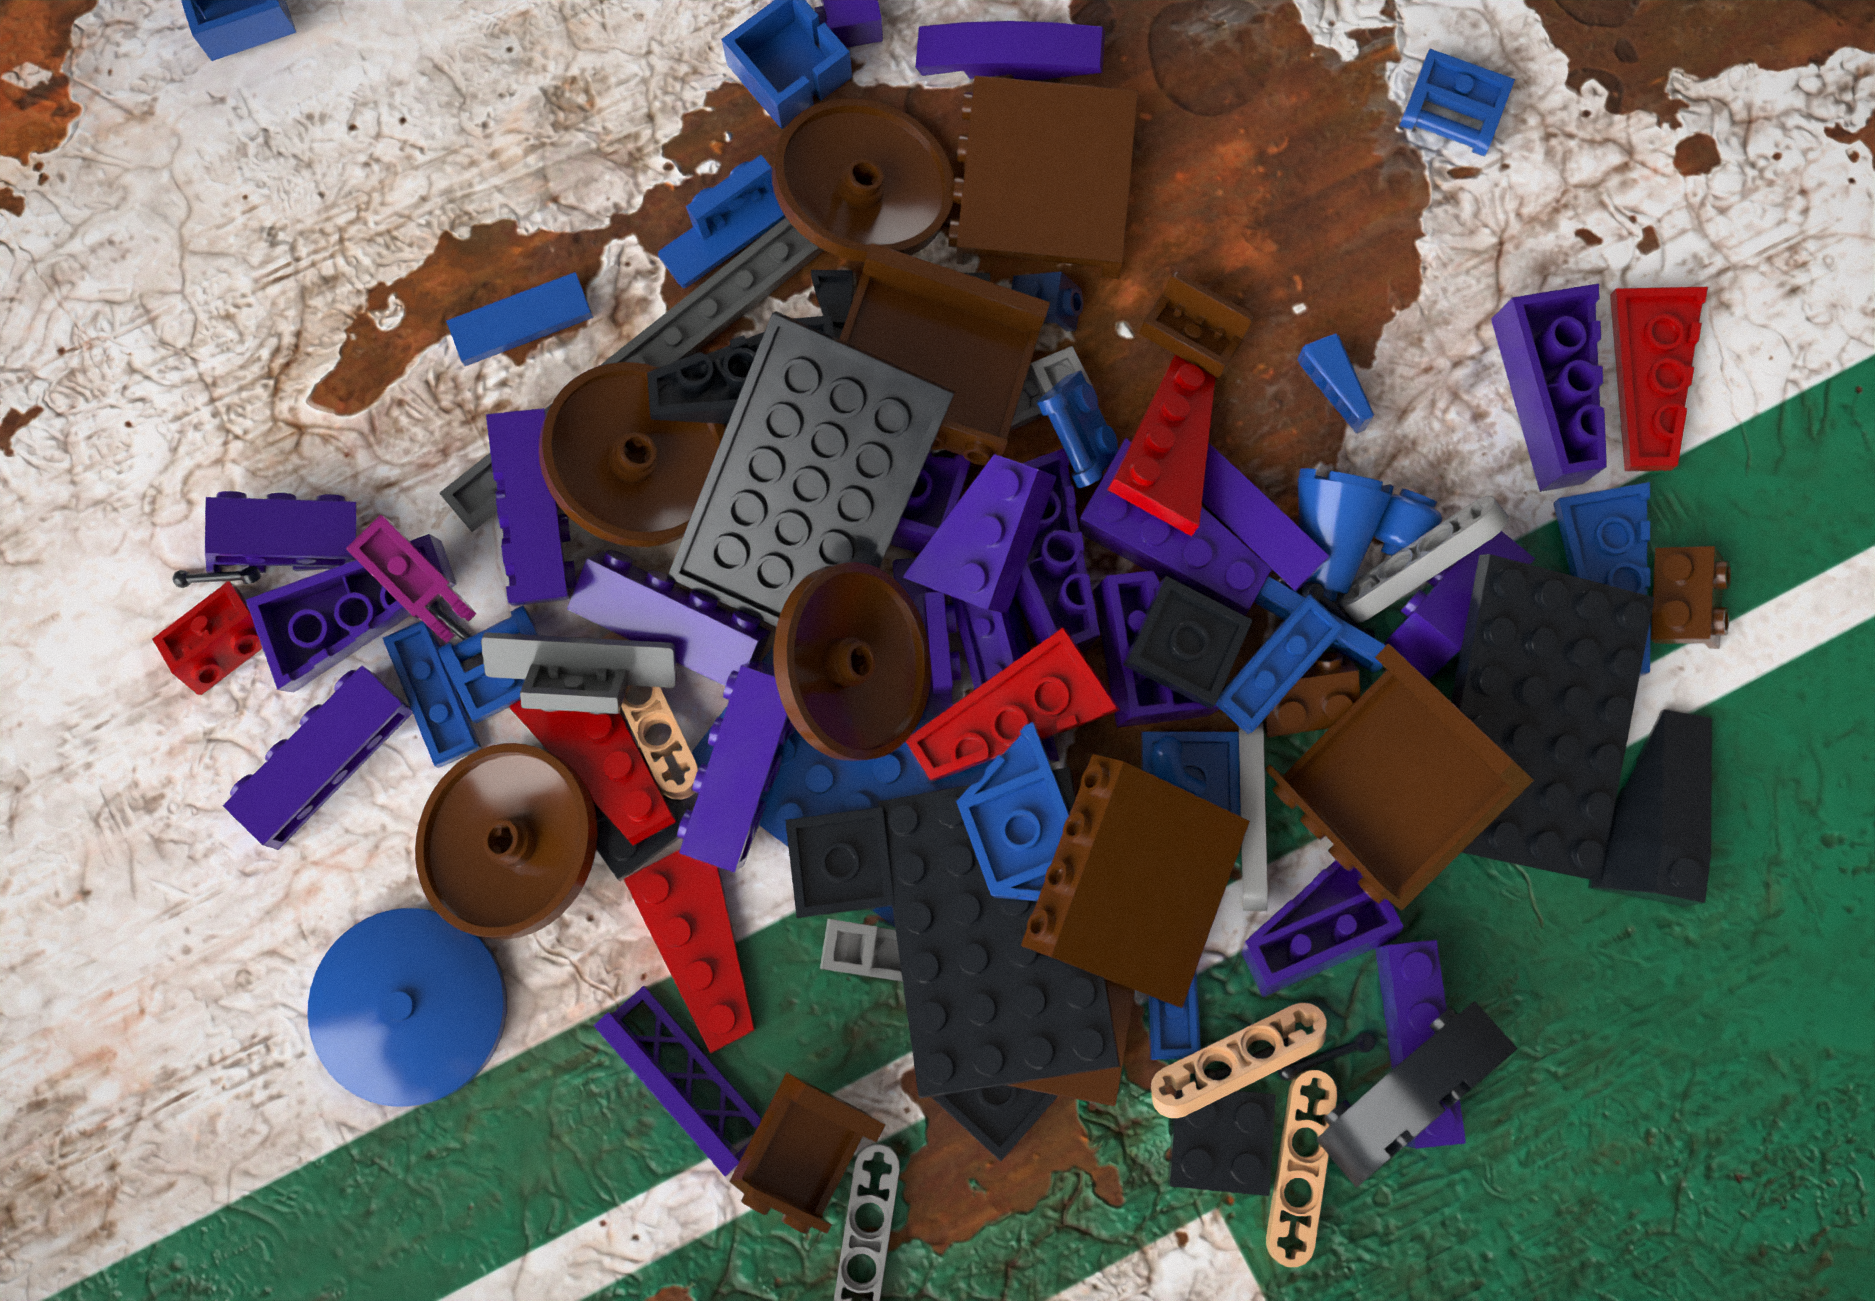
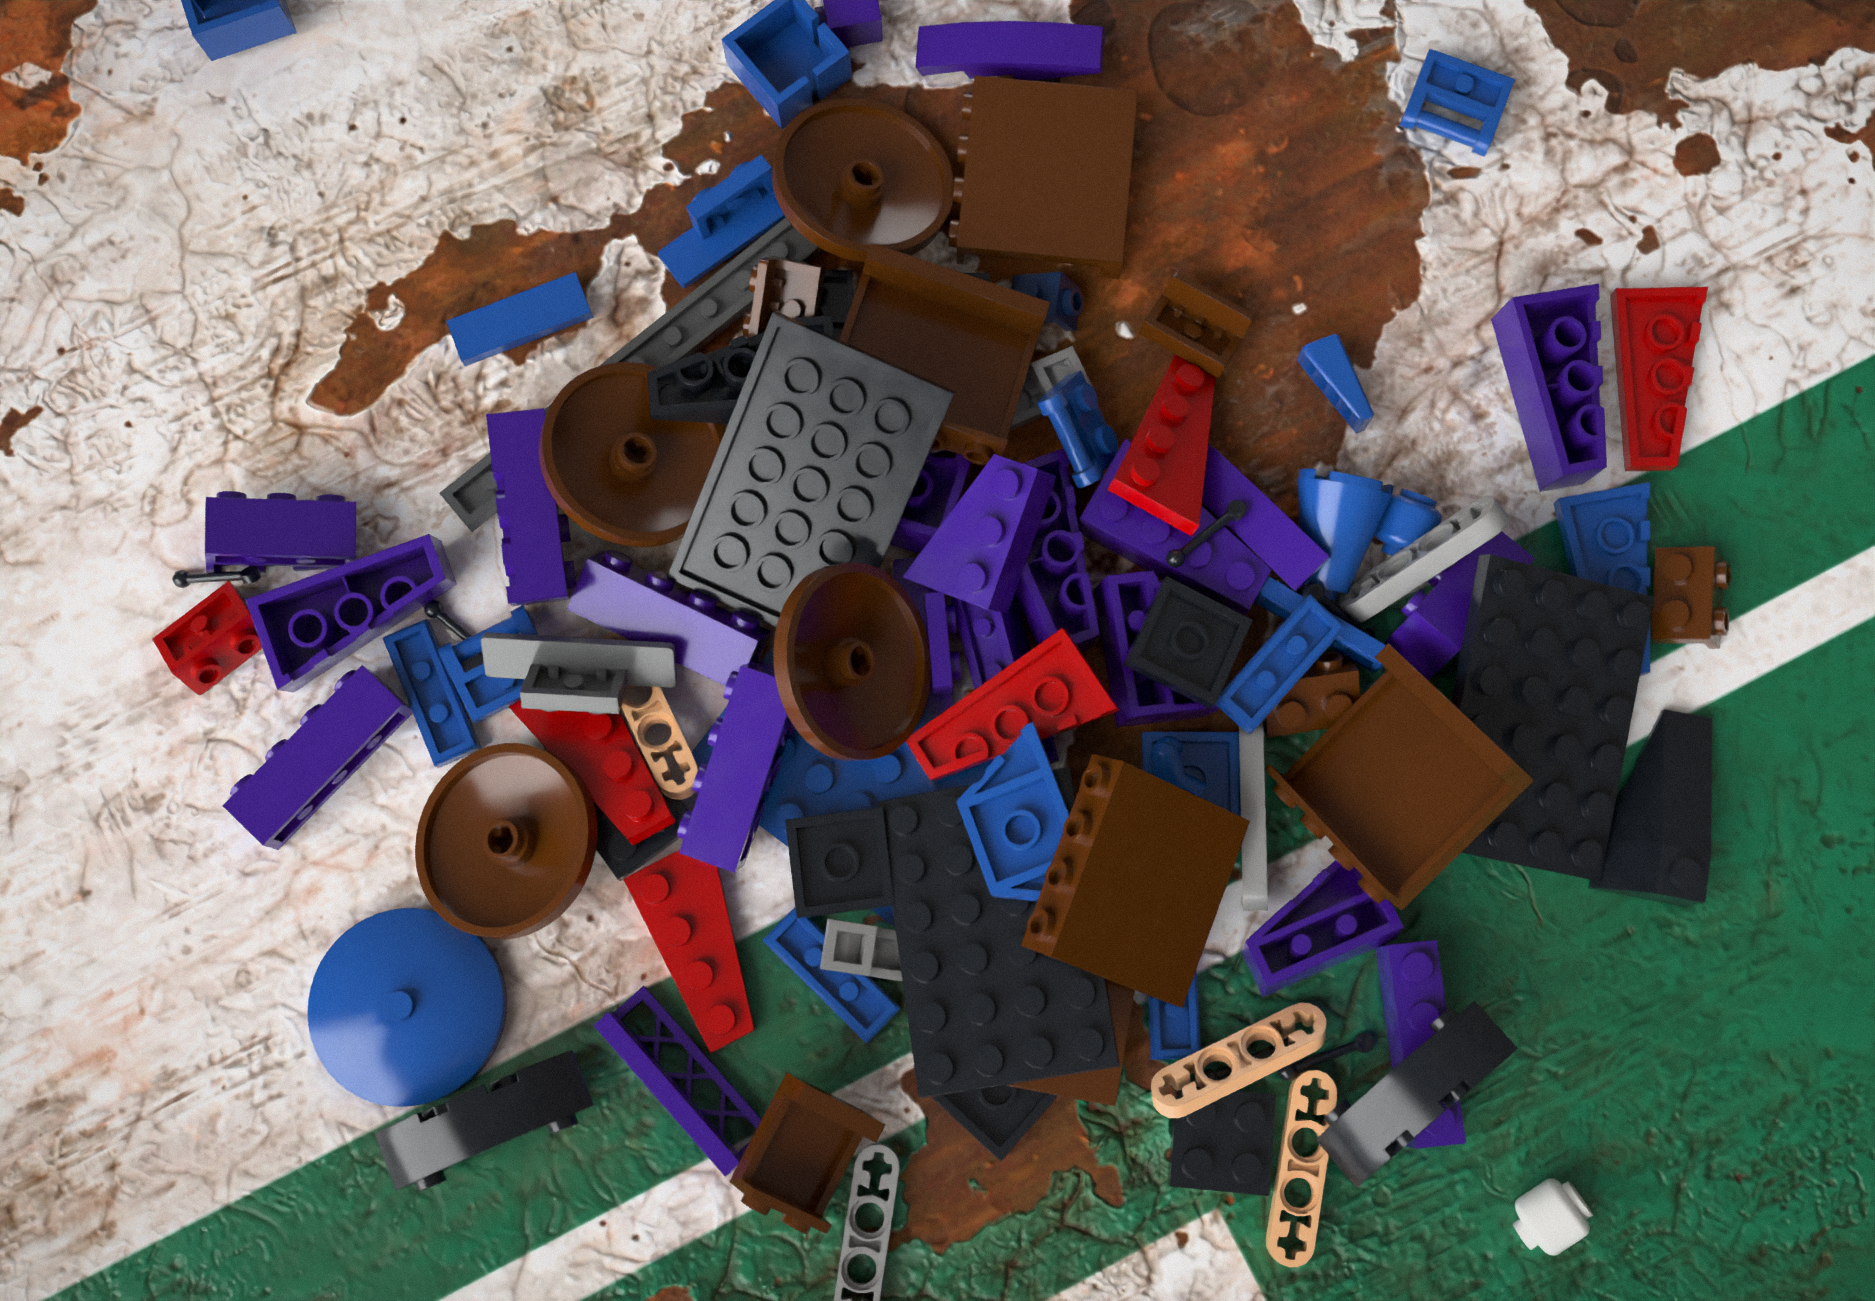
(407, 574): magenta hinge -> none
(480, 1121): none -> black brick
(783, 287): none -> bracket
(849, 995): none -> blue tile
(1235, 511): none -> black hinge
(1552, 1216): none -> white head

